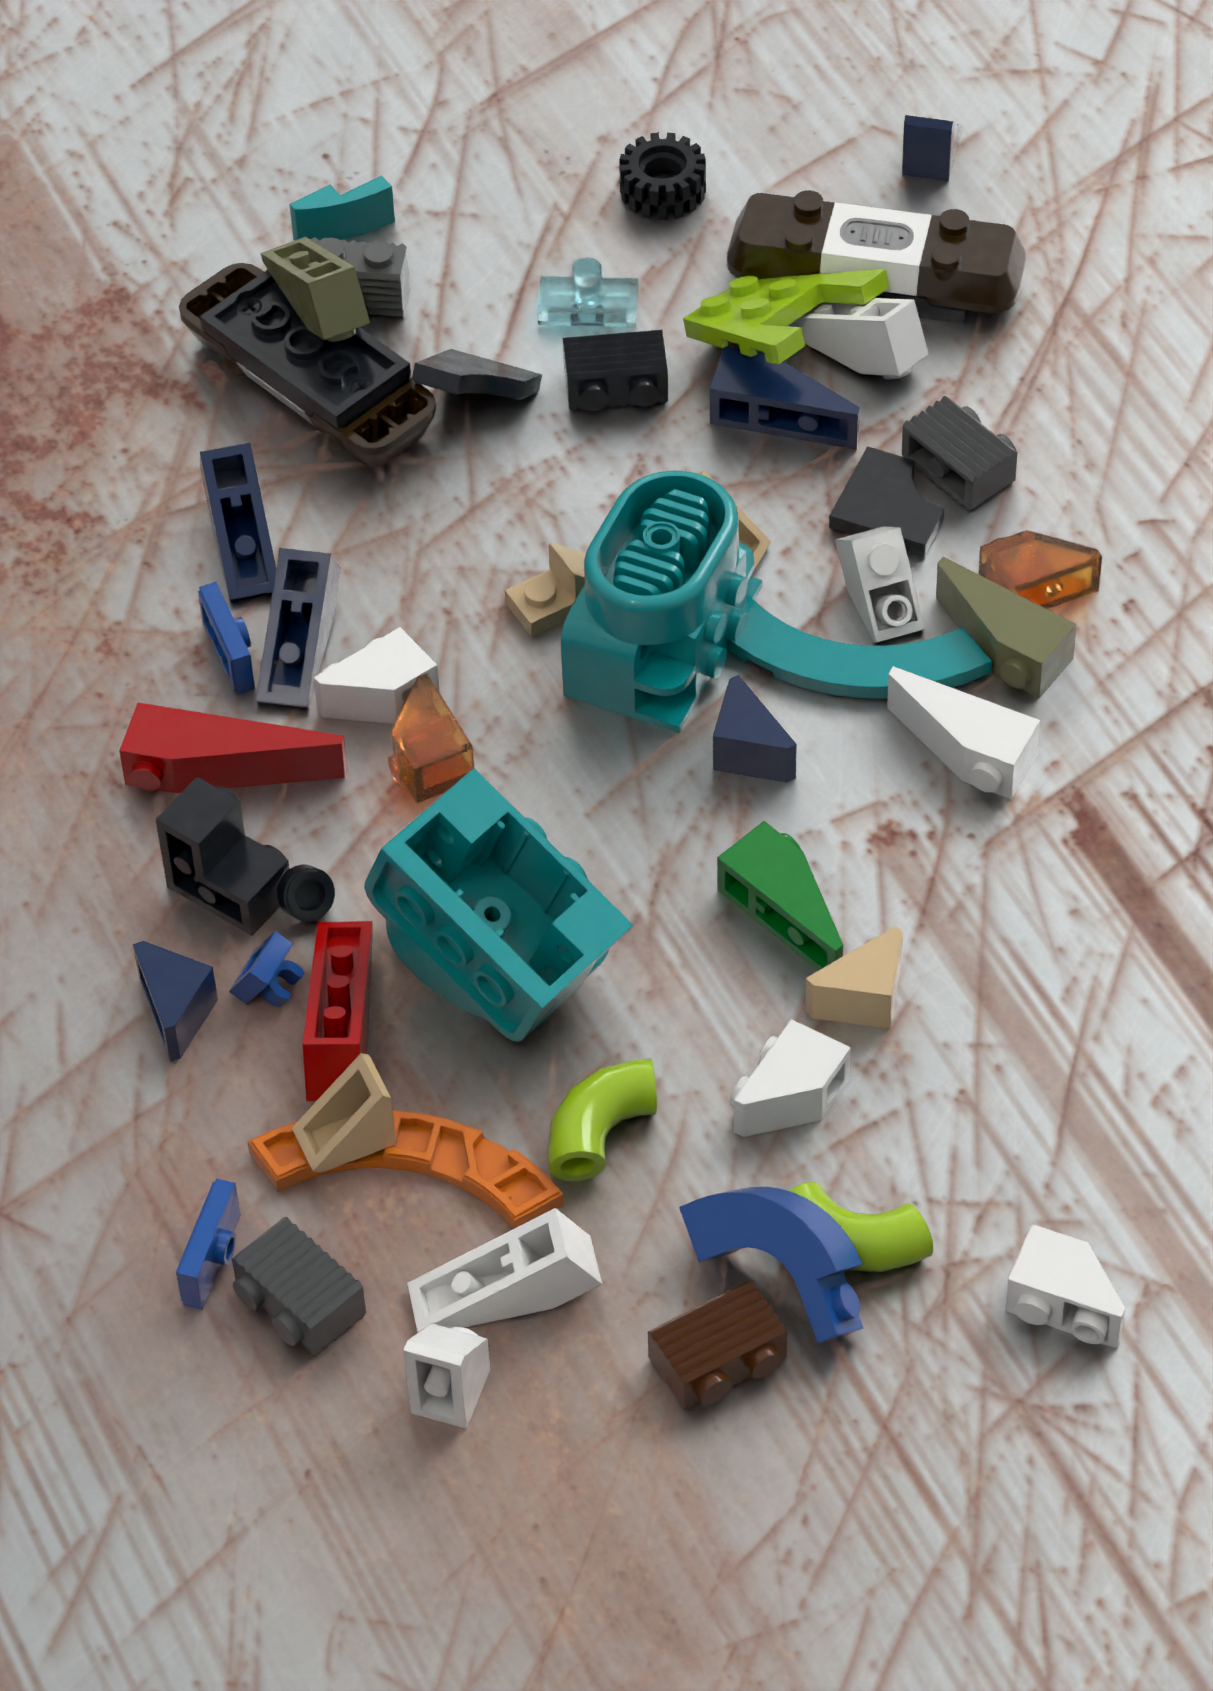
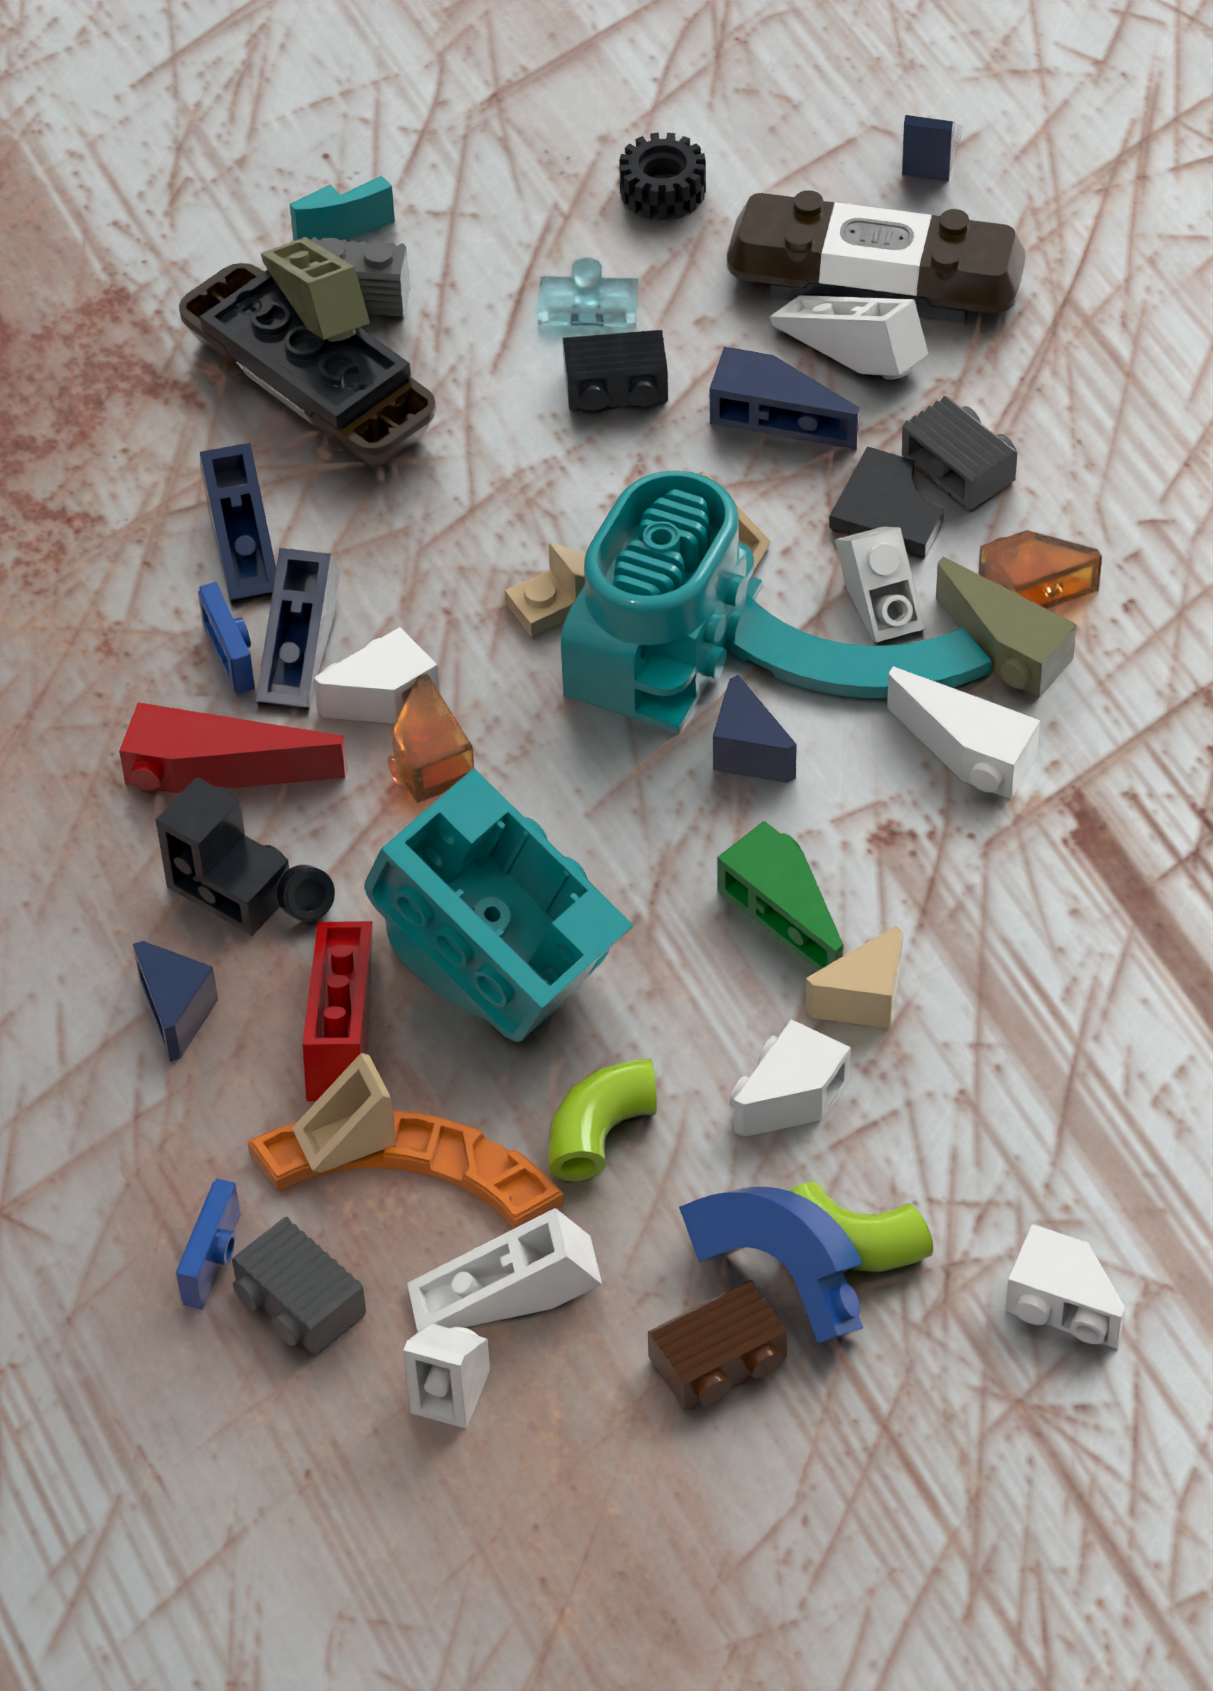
(263, 970): blue tile -> none
(467, 373): black tile -> none
(759, 310): lime wing -> none

